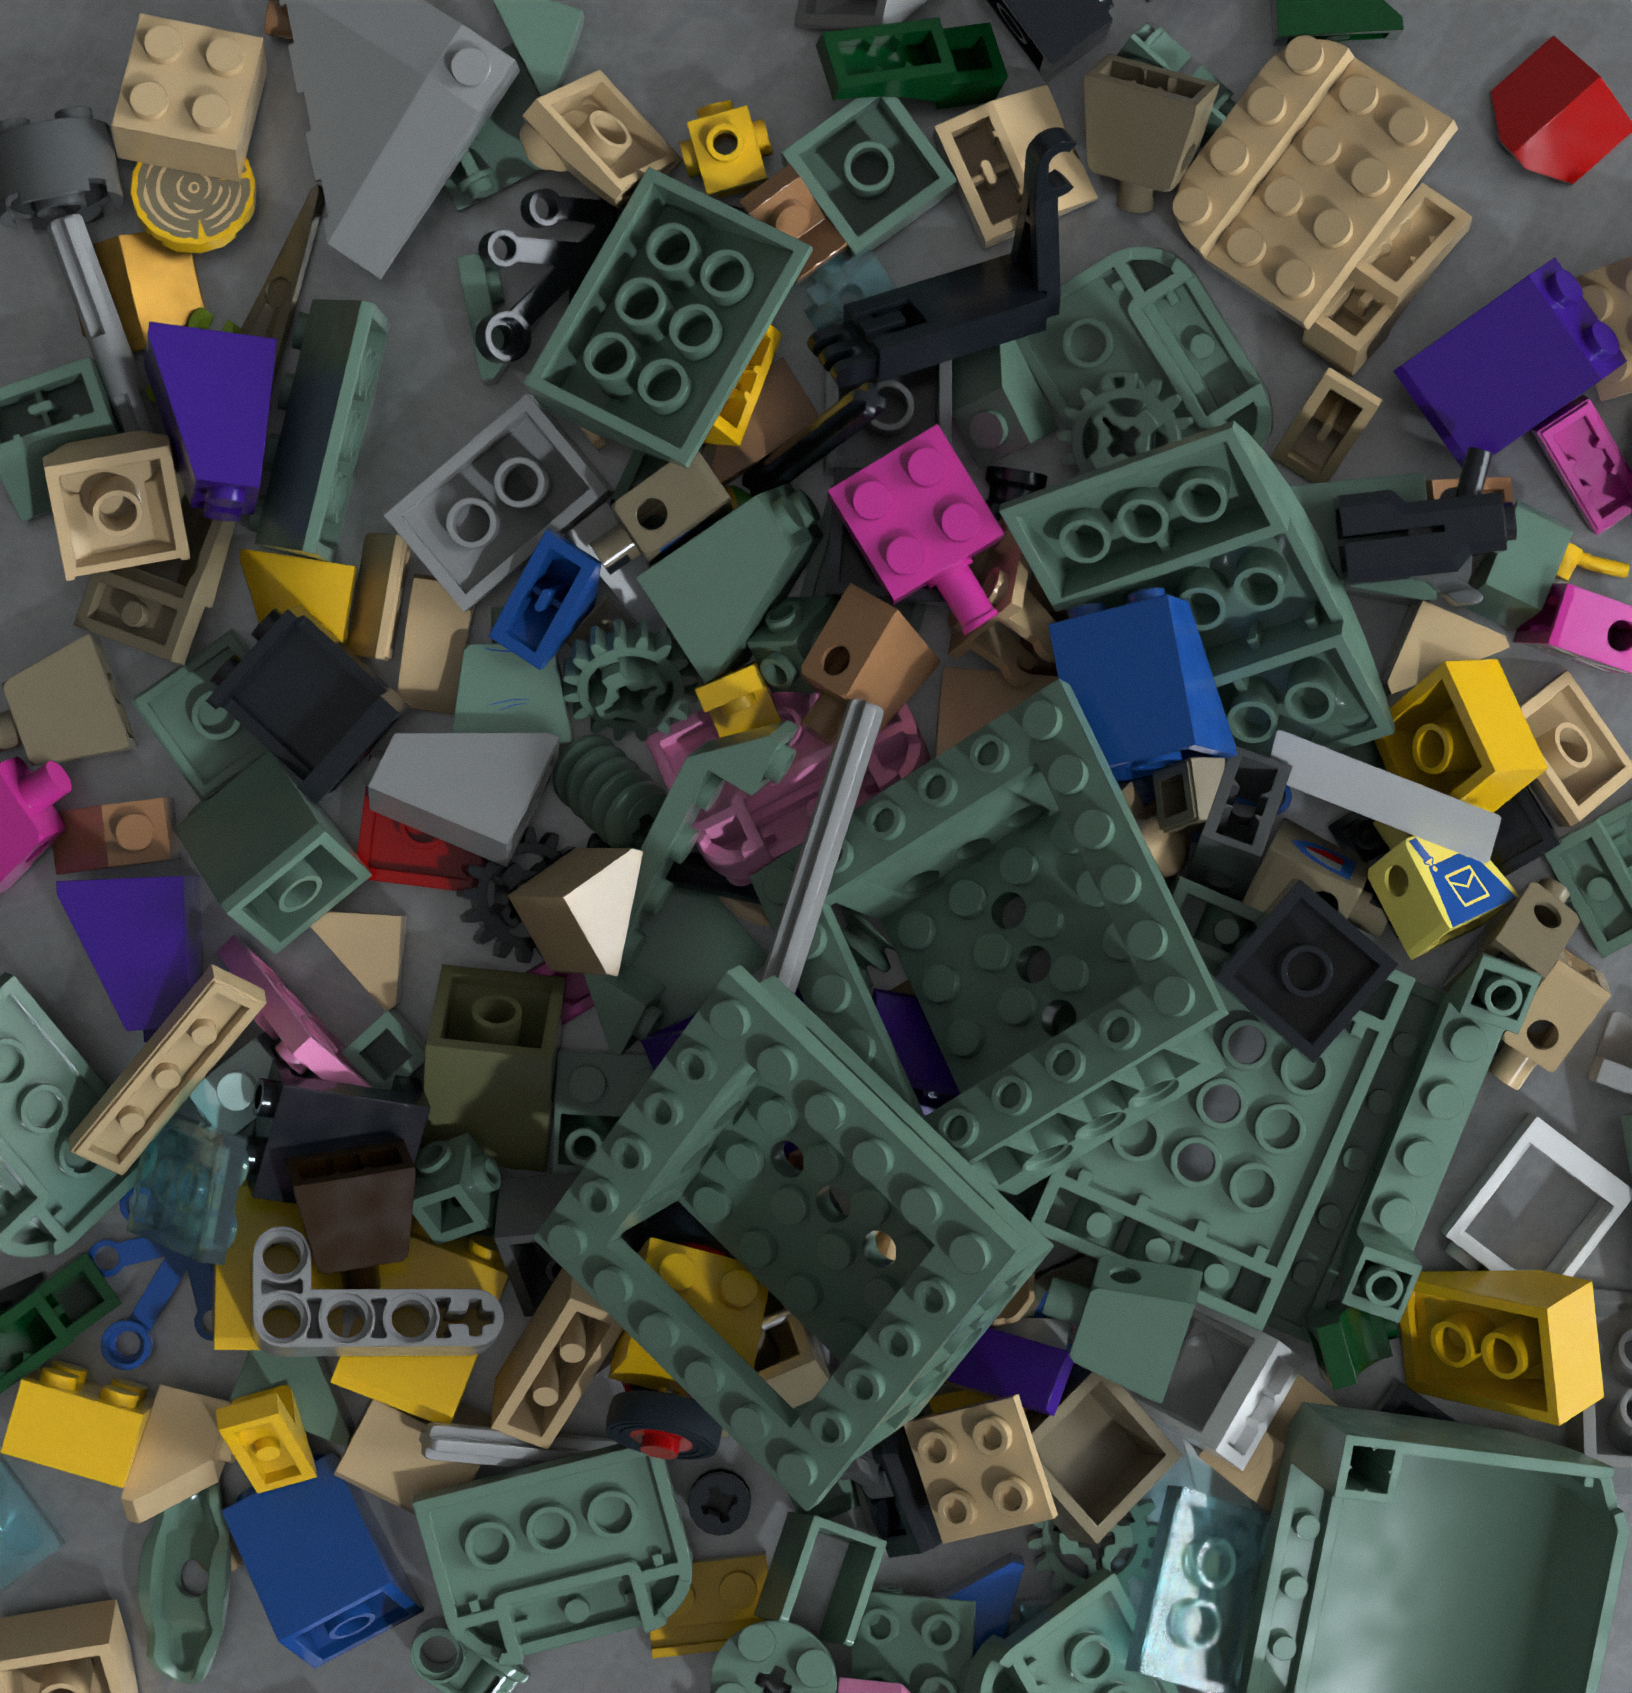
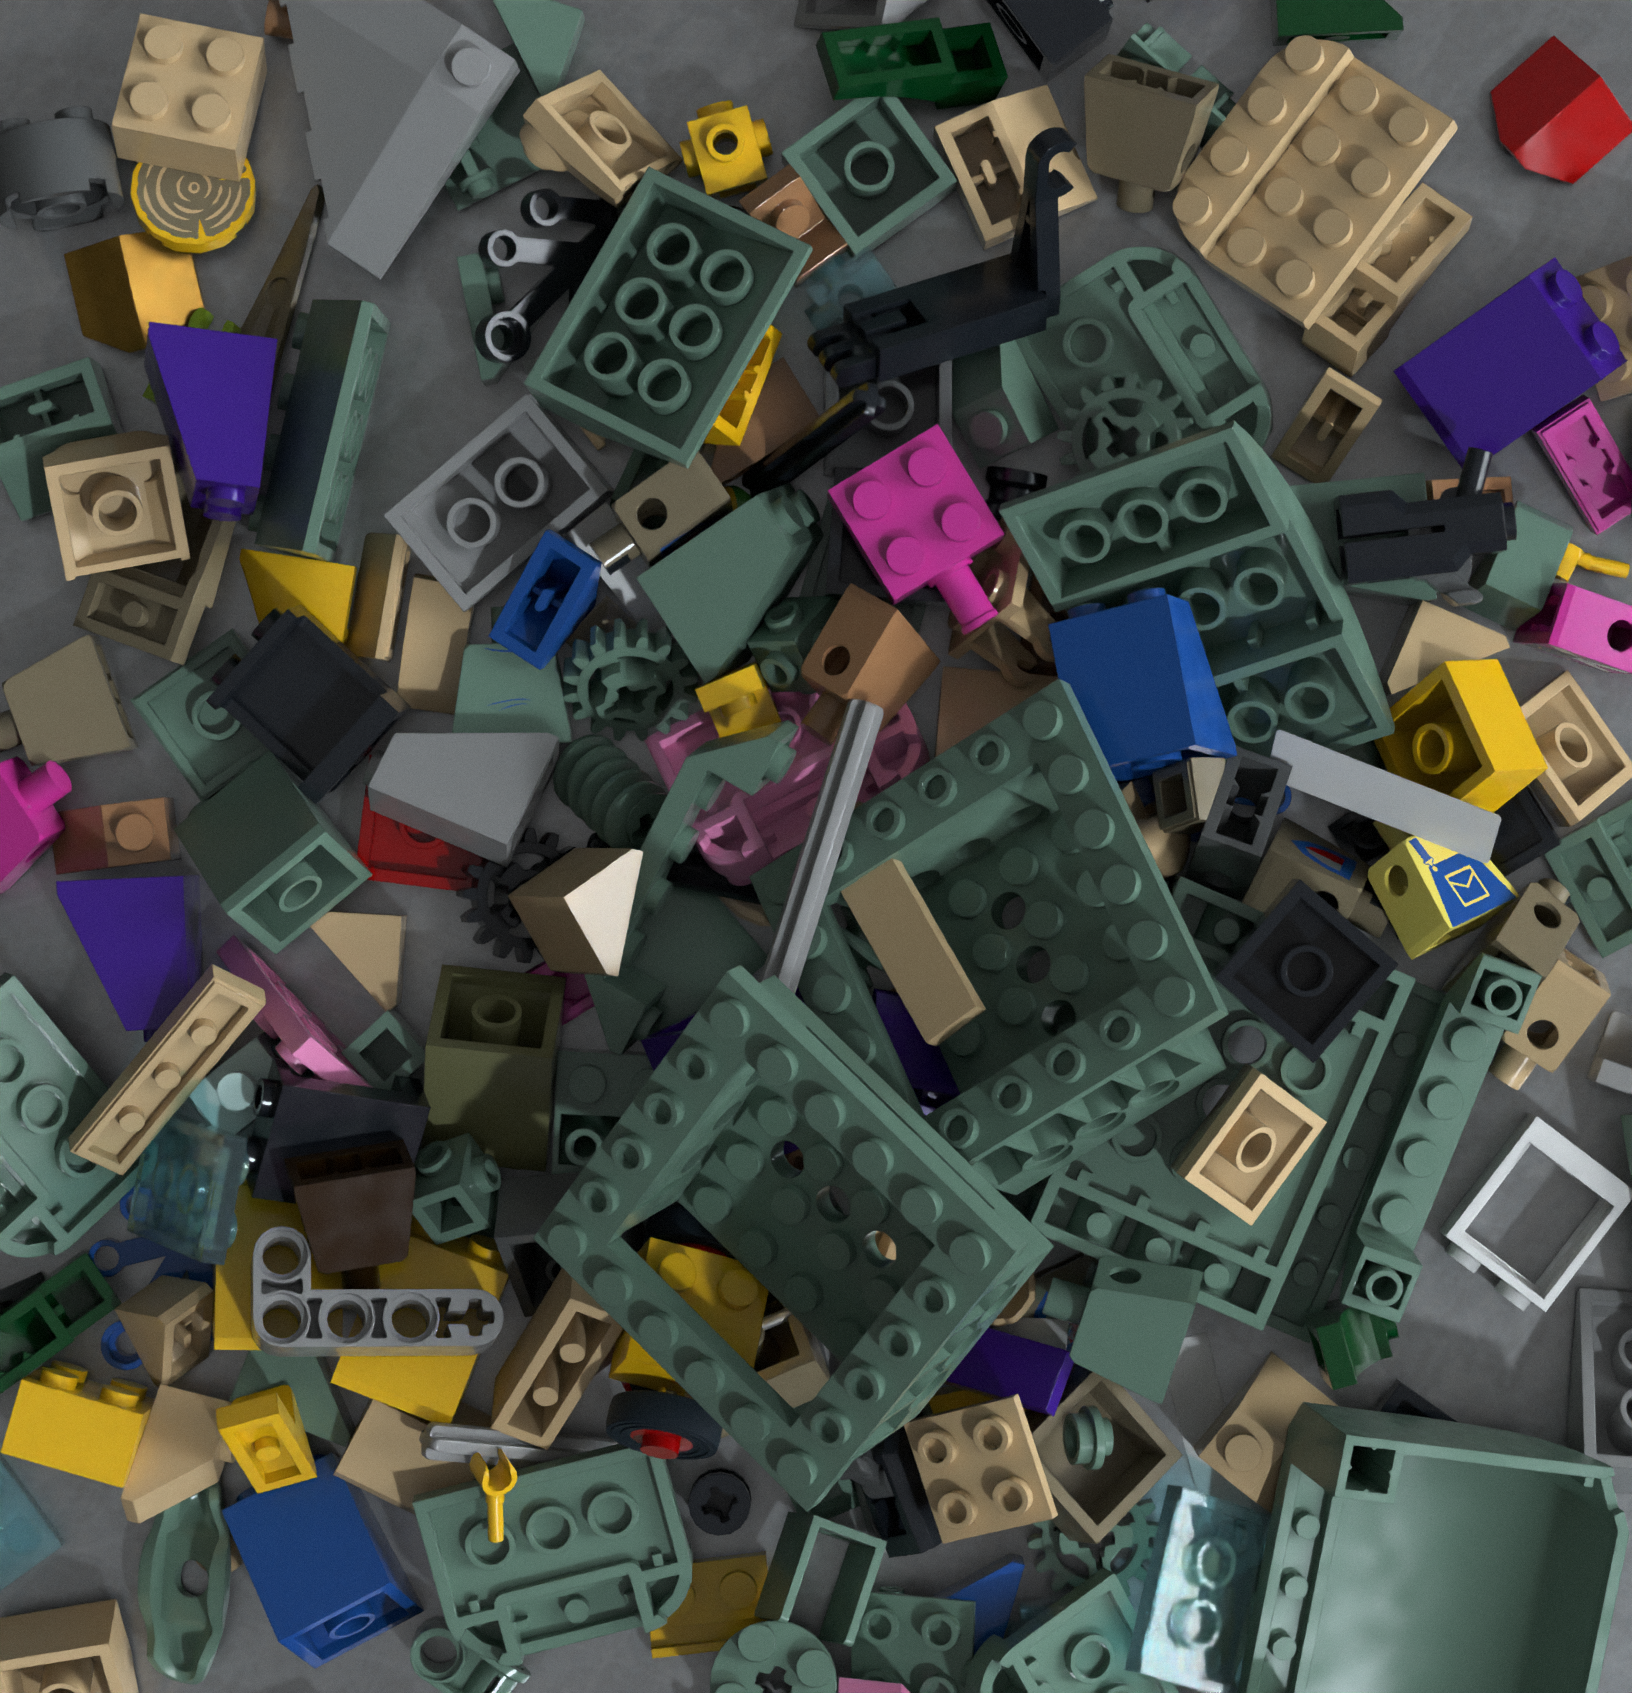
(102, 324): light grey axle -> none
(169, 1326): none -> tan slope
(495, 1485): none -> yellow hand
(913, 951): none -> tan tile
(1087, 1437): none -> sand green plate
(1248, 1144): none -> tan slope
(1249, 1398): white window -> none
(1504, 1342): yellow slope -> none

